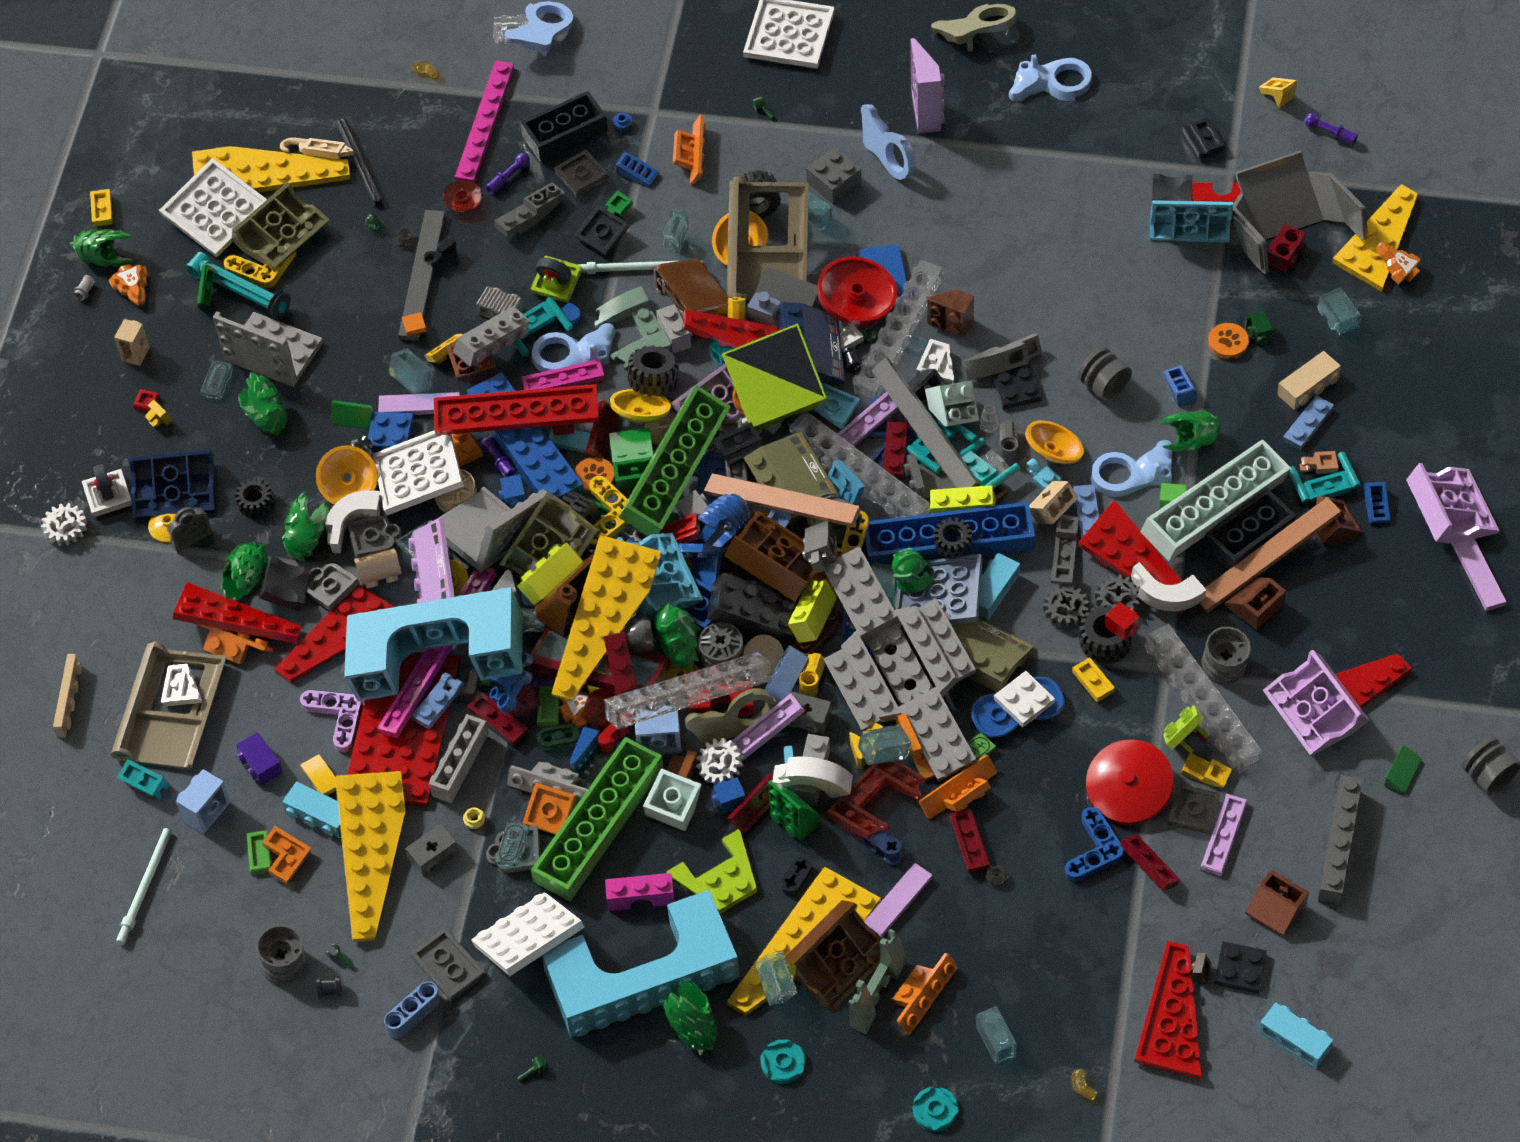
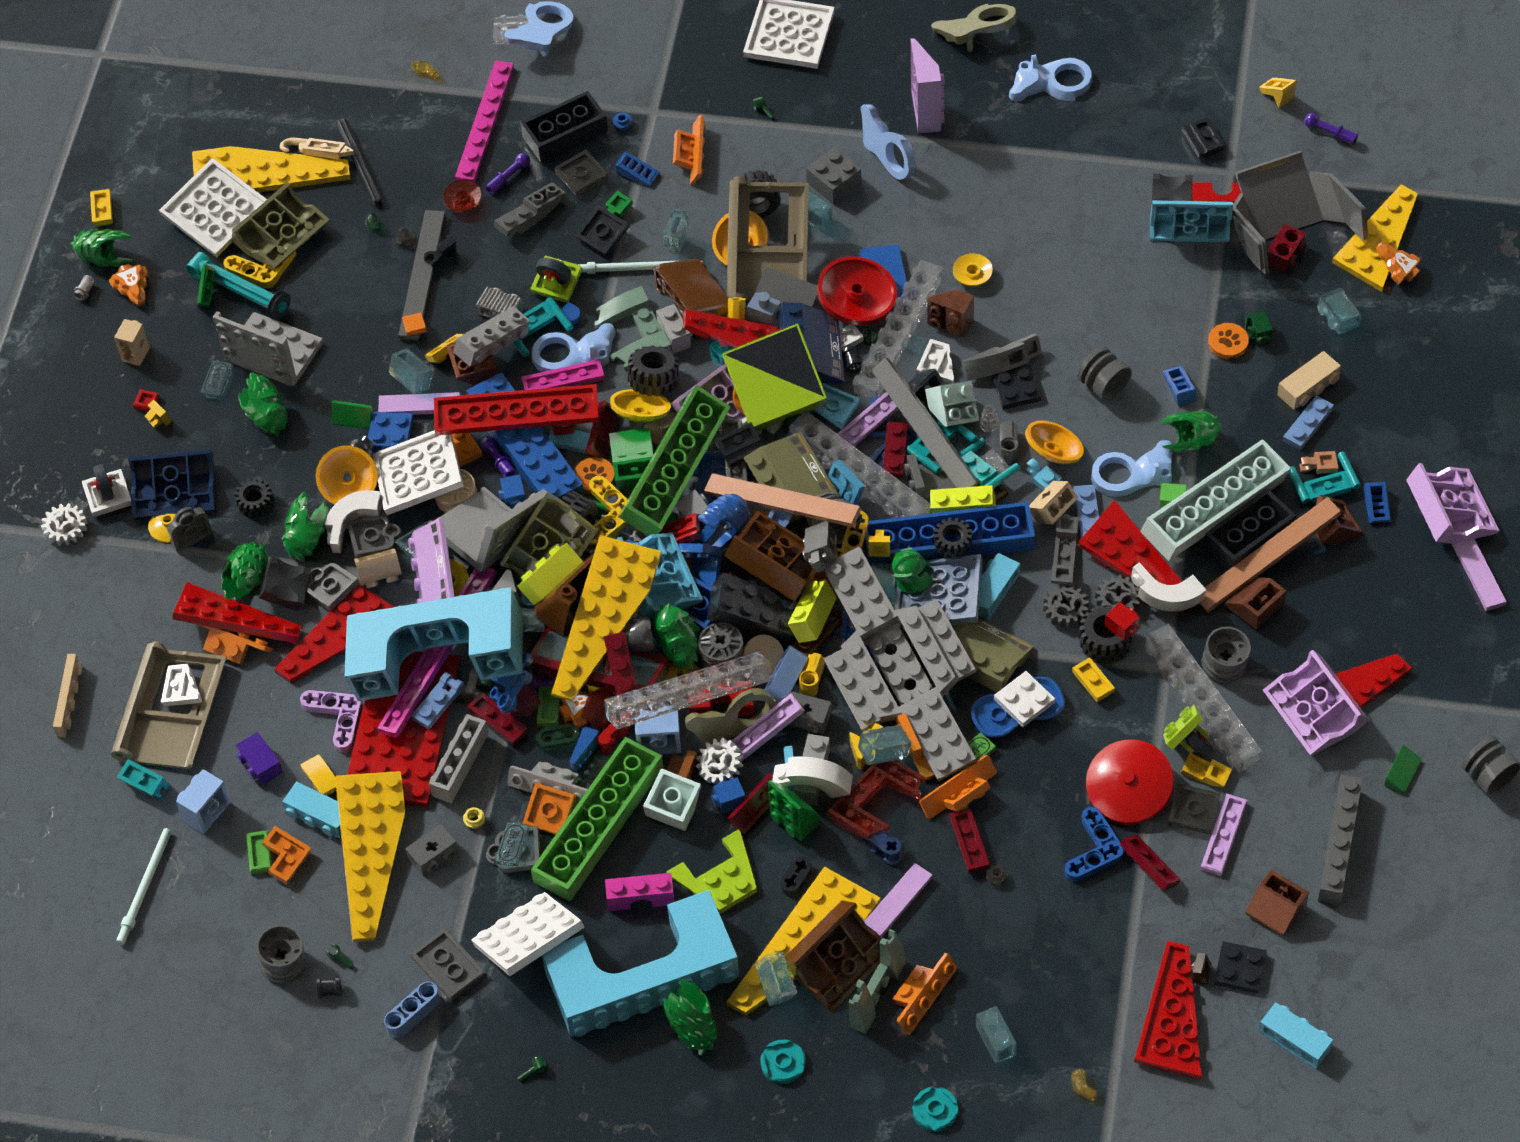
(879, 544): none -> yellow tile
(974, 264): none -> yellow dish

